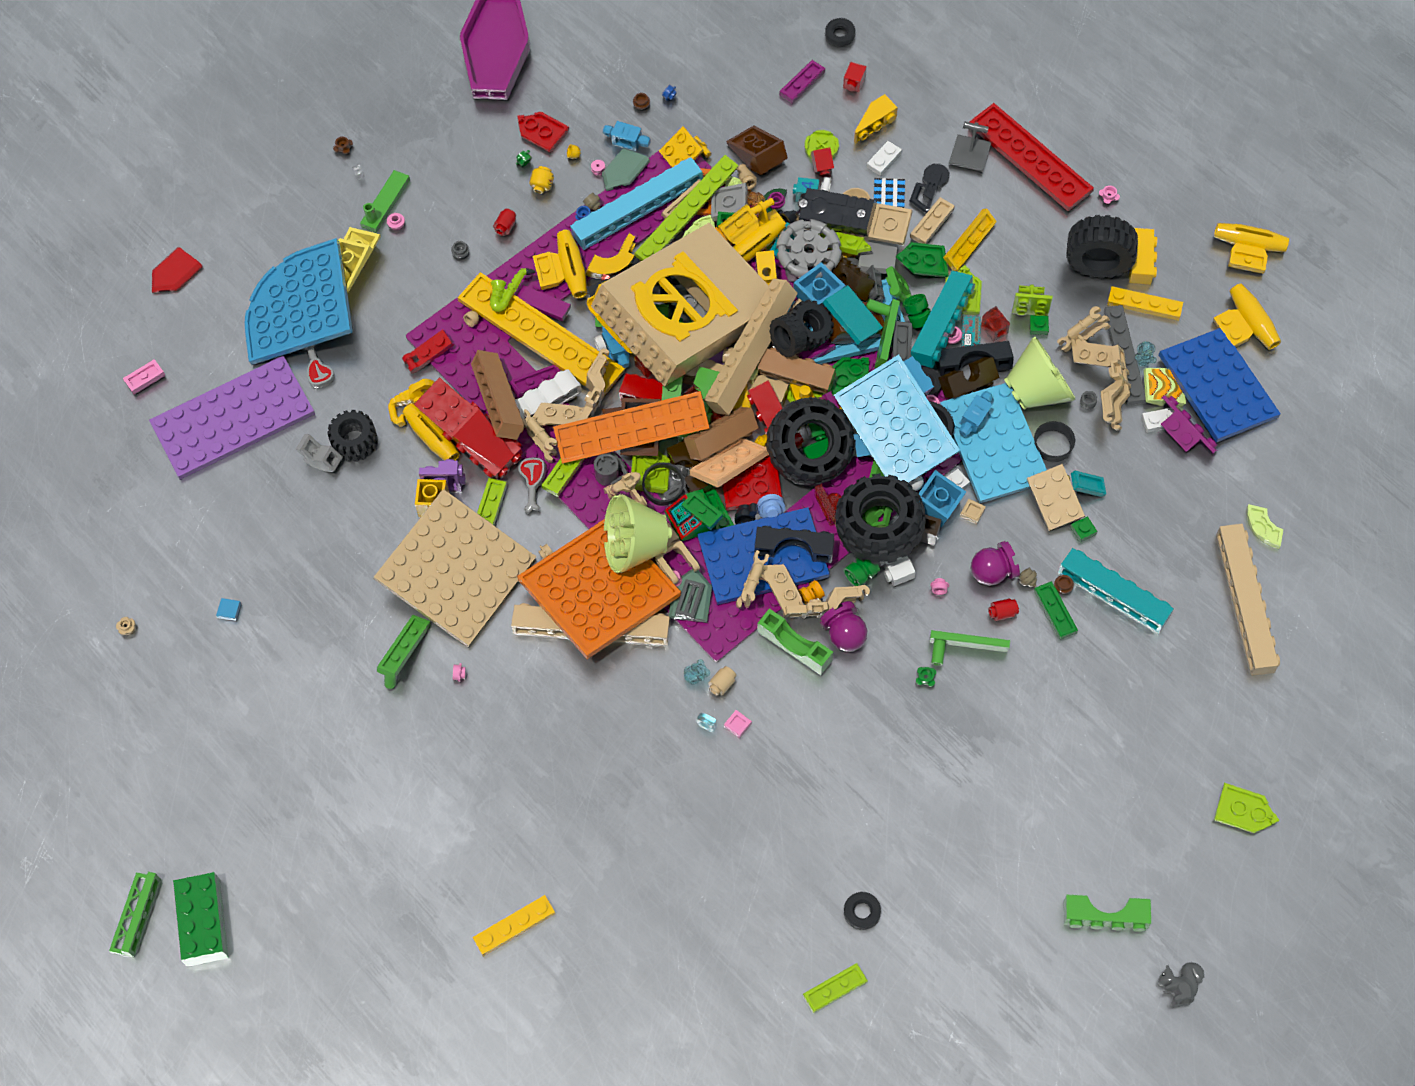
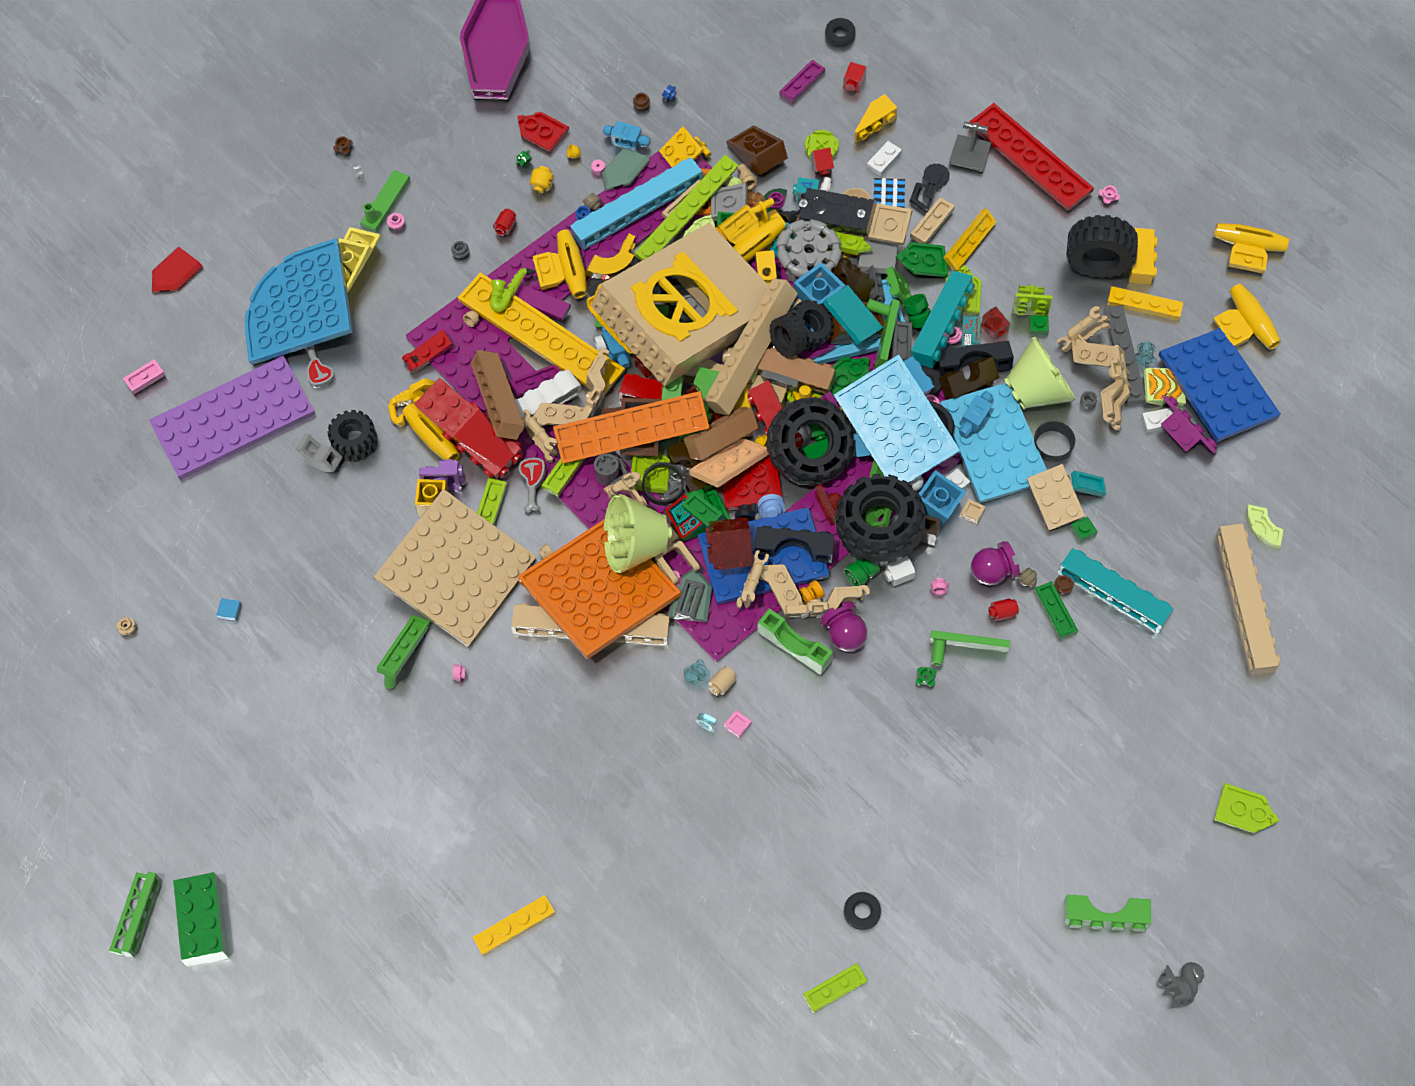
(729, 543): none -> clear red brick
(780, 380): none -> dark grey tile

